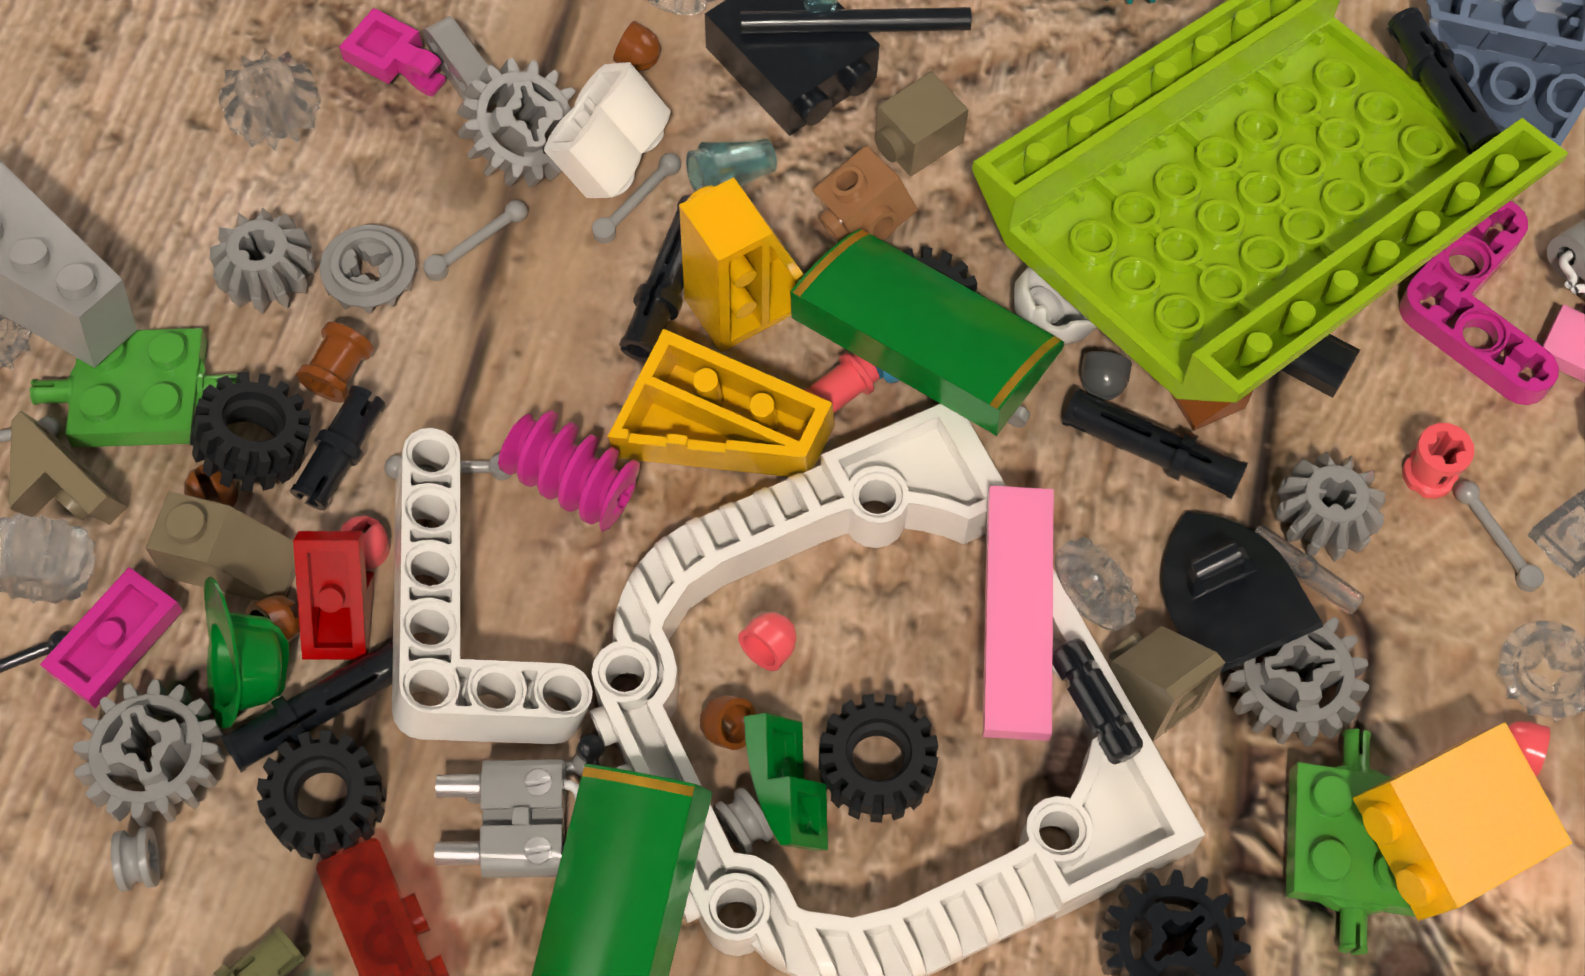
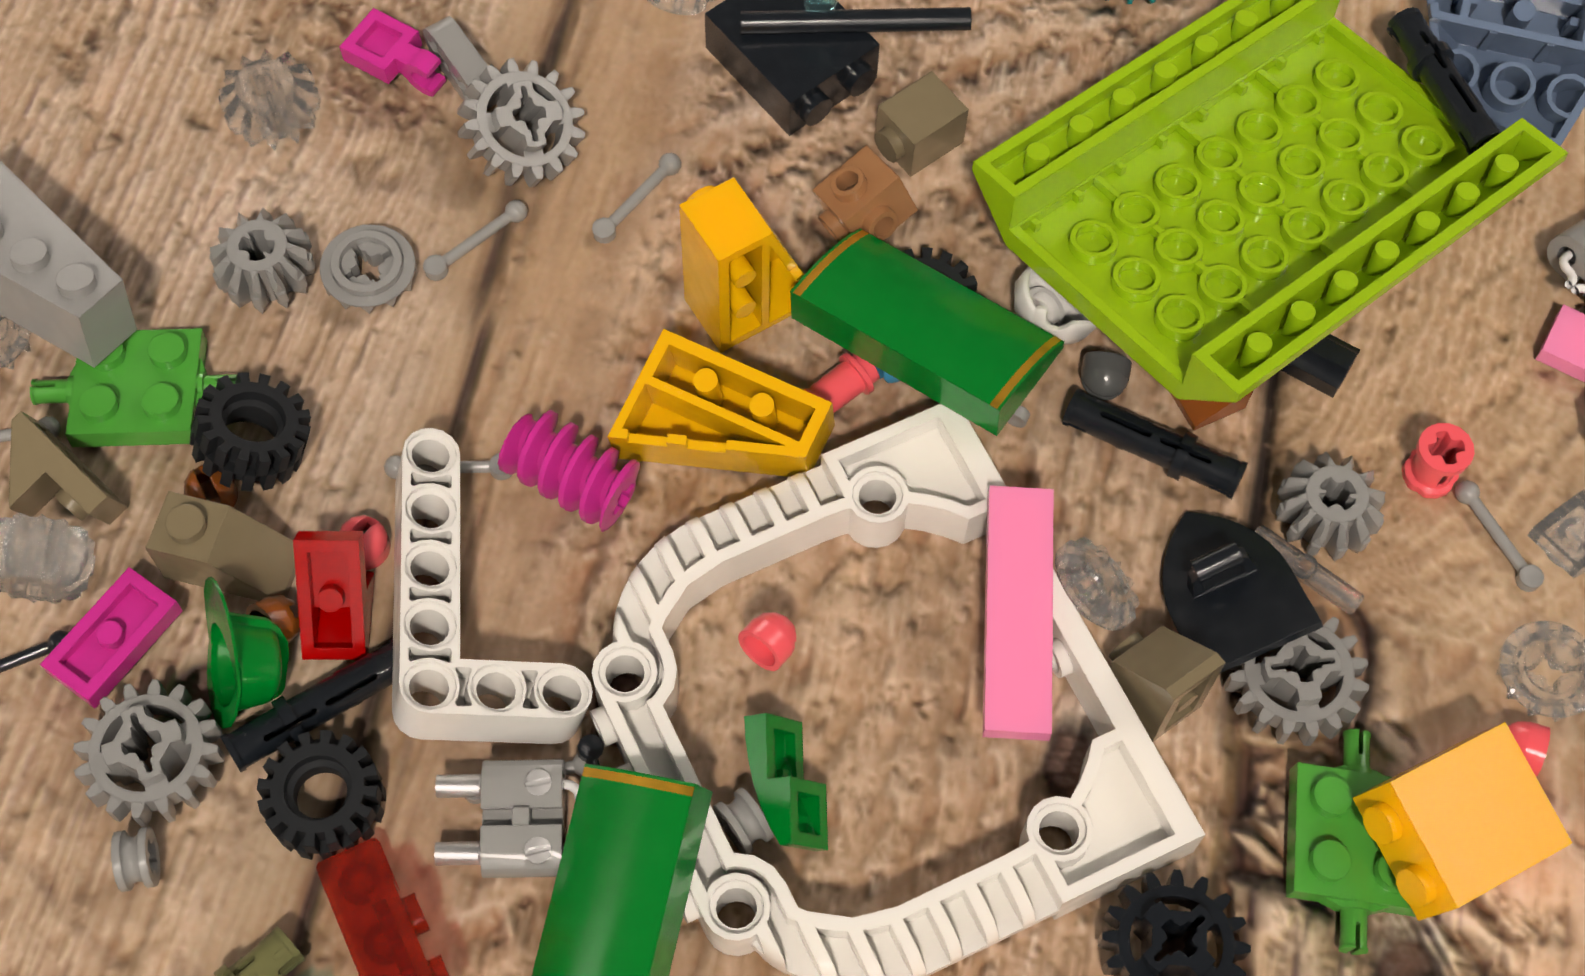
(335, 362): dark orange bush -> none
(338, 448): black pin -> none
(608, 131): white brick -> none
(638, 47): dark orange hinge -> none
(659, 298): black pin -> none
(721, 161): clear light blue cone -> none
(732, 711): dark orange hinge -> none
(883, 720): black tyre -> none
(1097, 701): black axle -> none
(1457, 294): dark pink beam -> none

